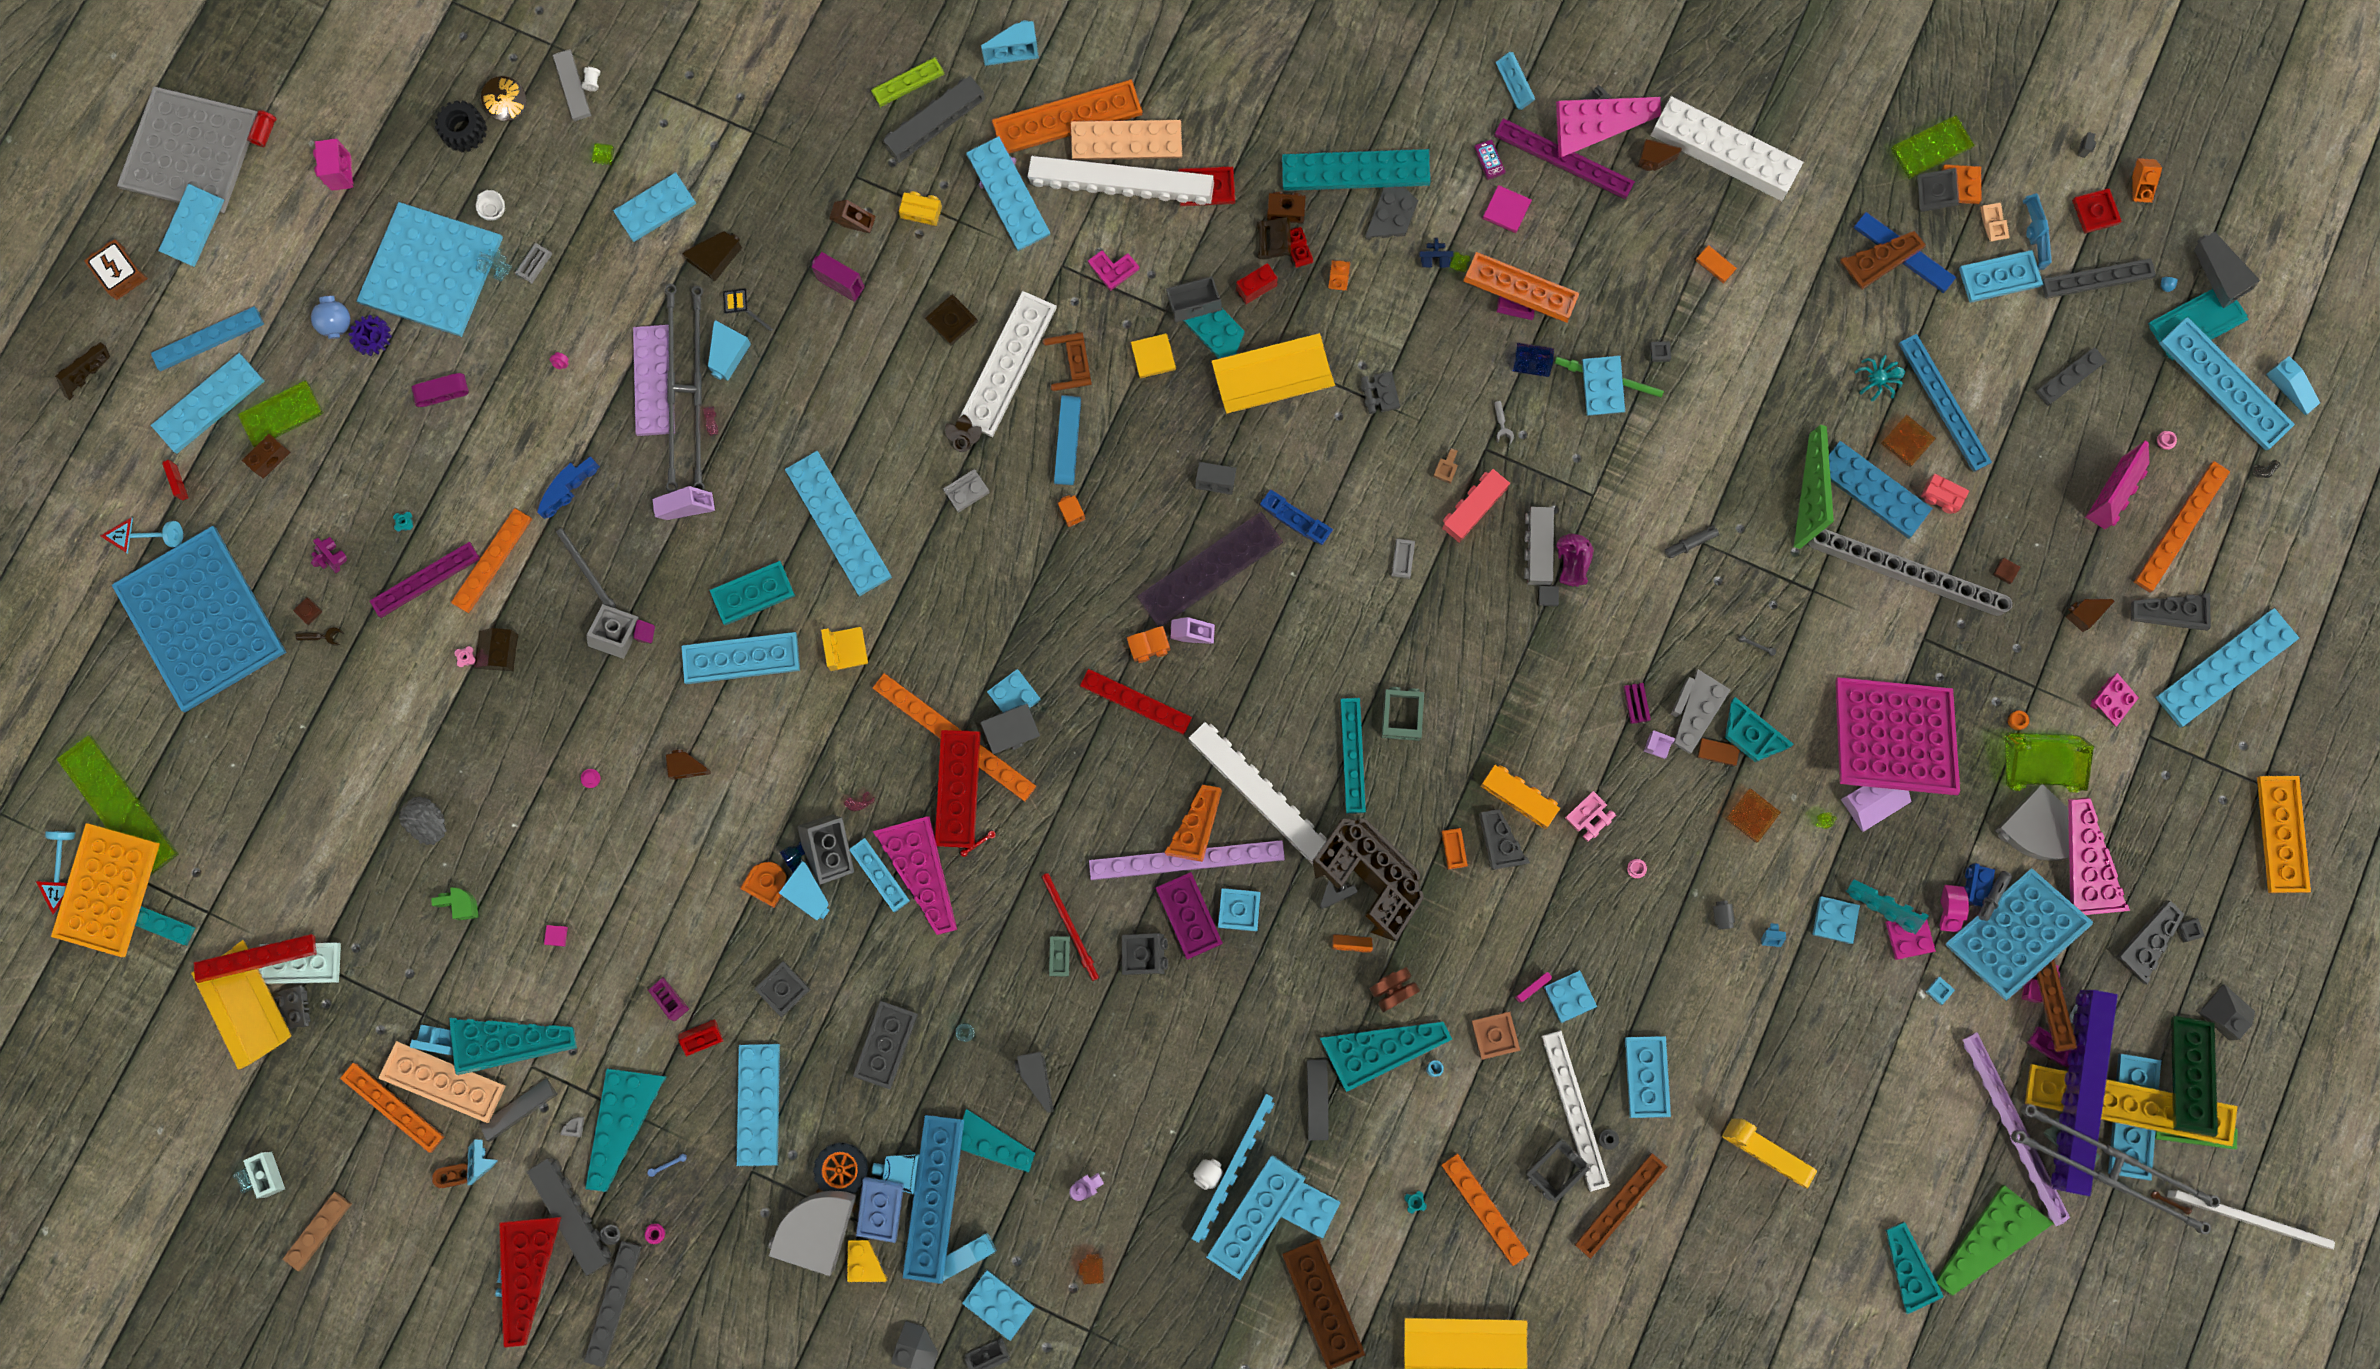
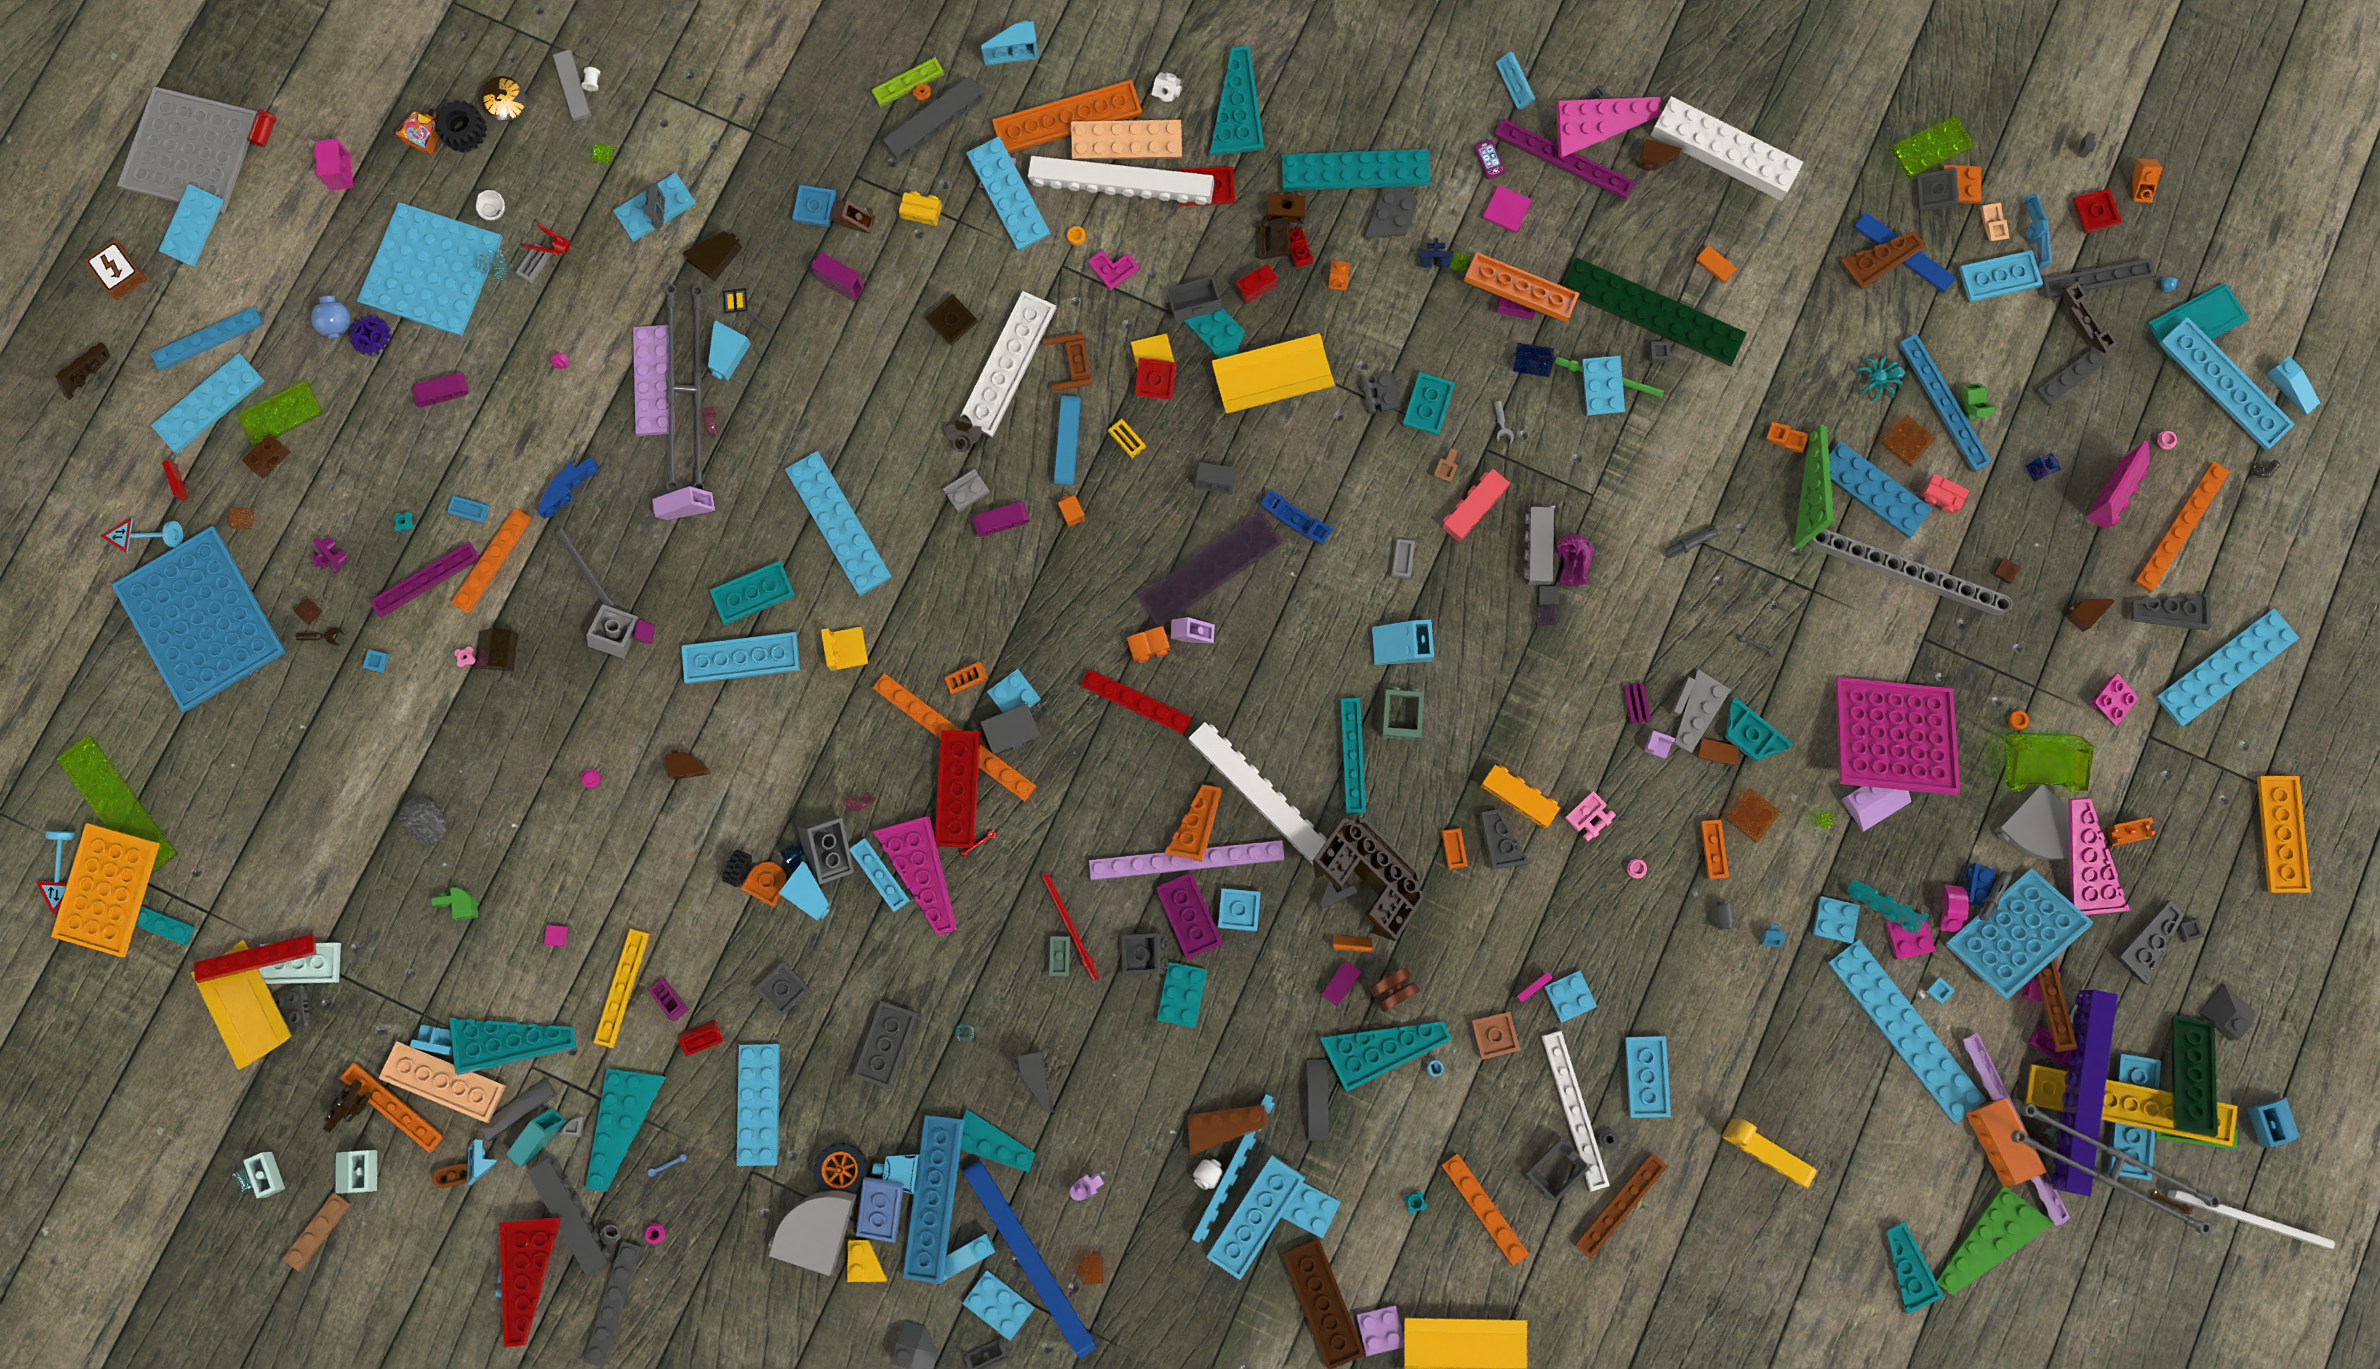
(240, 518): none -> clear orange slope
(347, 1102): none -> dark brown plate
(356, 1171): none -> light aqua slope
(375, 661): none -> dark azure plate
(420, 131): none -> torso
(468, 509): none -> dark azure tile
(535, 1137): none -> teal slope
(559, 243): none -> red plant
(621, 988): none -> yellow tile
(655, 206): none -> dark grey plate
(737, 868): none -> black tyre
(814, 205): none -> dark azure plate
(922, 96): none -> orange plate
(971, 668): none -> orange slope
(1000, 519): none -> magenta beam
(1030, 1259): none -> blue beam
(1076, 235): none -> light orange tile
(1136, 450): none -> yellow tile
(1155, 378): none -> red plate
(1166, 87): none -> white brick
(1182, 995): none -> teal plate
(1217, 1127): none -> dark orange wing
(1238, 115): none -> teal wing
(1341, 983): none -> magenta slope
(1380, 1330): none -> lavender plate
(1403, 642): none -> medium azure slope
(1428, 404): none -> teal plate
(1546, 615): none -> clear purple tile
(1655, 312): none -> dark green plate
(1714, 849): none -> orange plate
(1787, 438): none -> orange slope
(1906, 1031): none -> medium azure plate
(1975, 401): none -> bright green brick
(2011, 1160): none -> orange slope
(2043, 467): none -> clear blue bracket
(2085, 320): none -> dark brown slope
(2130, 831): none -> orange hinge
(2224, 269): dark grey slope -> none
(2273, 1123): none -> dark azure slope

